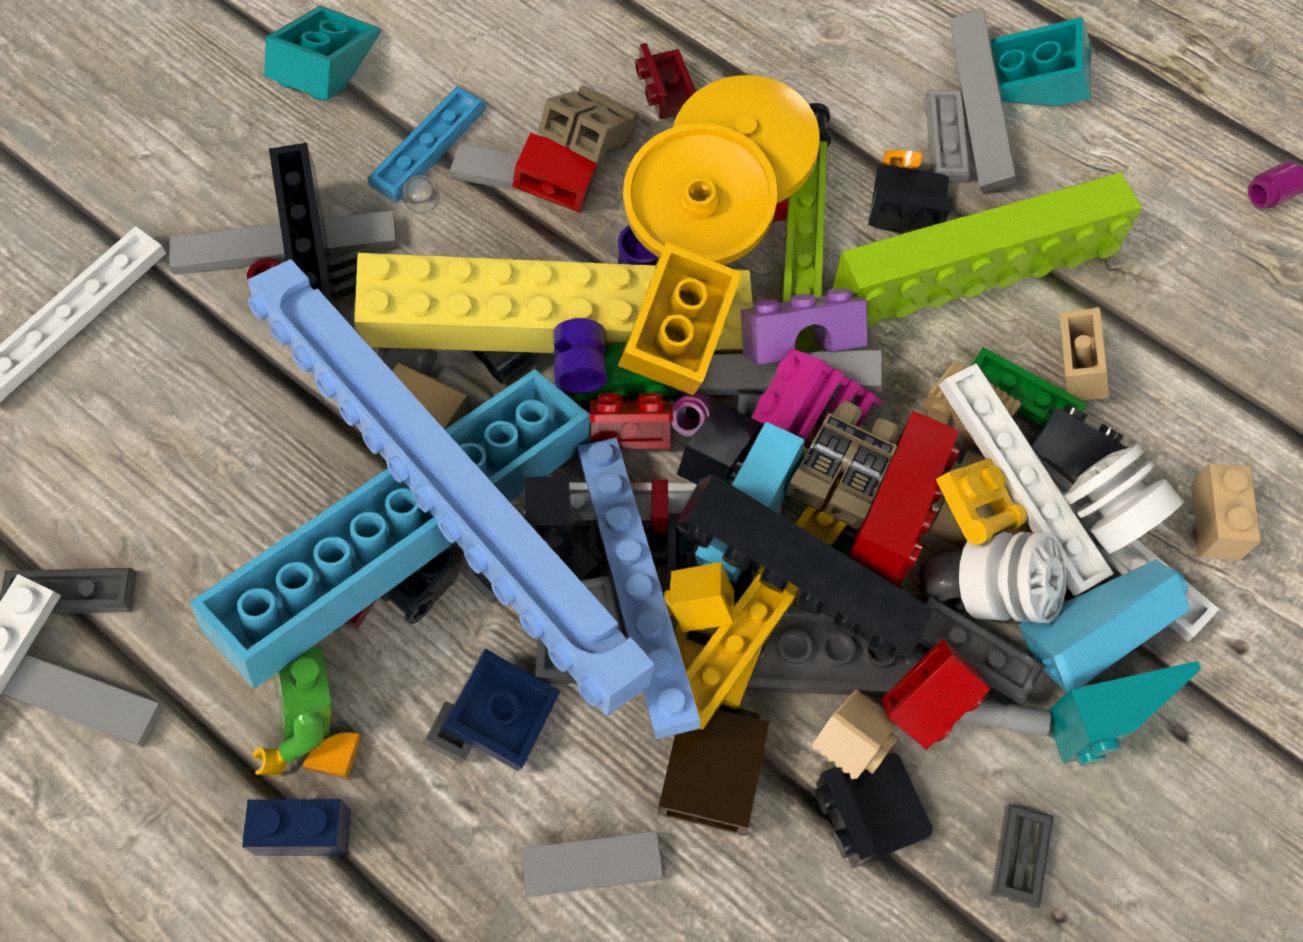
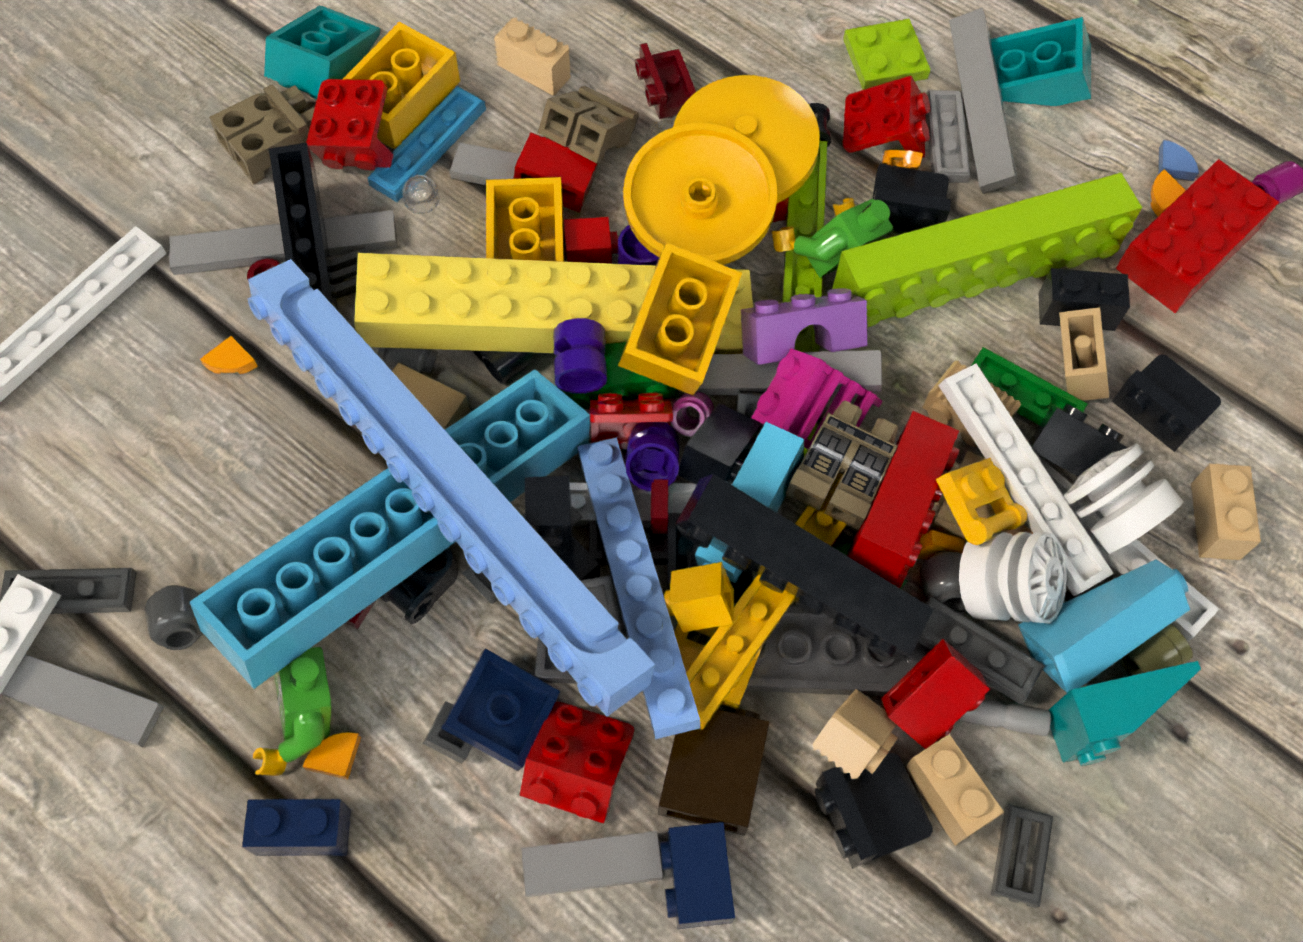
(171, 617): none -> dark grey head
(229, 358): none -> light orange tile
(260, 124): none -> dark tan hips
(348, 123): none -> red bracket
(417, 79): none -> yellow brick
(525, 219): none -> yellow brick
(533, 56): none -> tan brick
(576, 761): none -> red bracket
(590, 240): none -> red brick
(652, 454): none -> dark purple wheel
(699, 876): none -> dark blue brick
(848, 229): none -> bright green torso
(885, 115): none -> red bracket
(886, 53): none -> lime plate
(937, 541): none -> light orange tile
(952, 789): none -> tan brick
(1080, 290): none -> black brick
(1160, 651): none -> olive piece
(1164, 192): none -> light orange tile
(1167, 401): none -> black bracket
(1177, 161): none -> medium blue tile
(1196, 235): none -> red brick

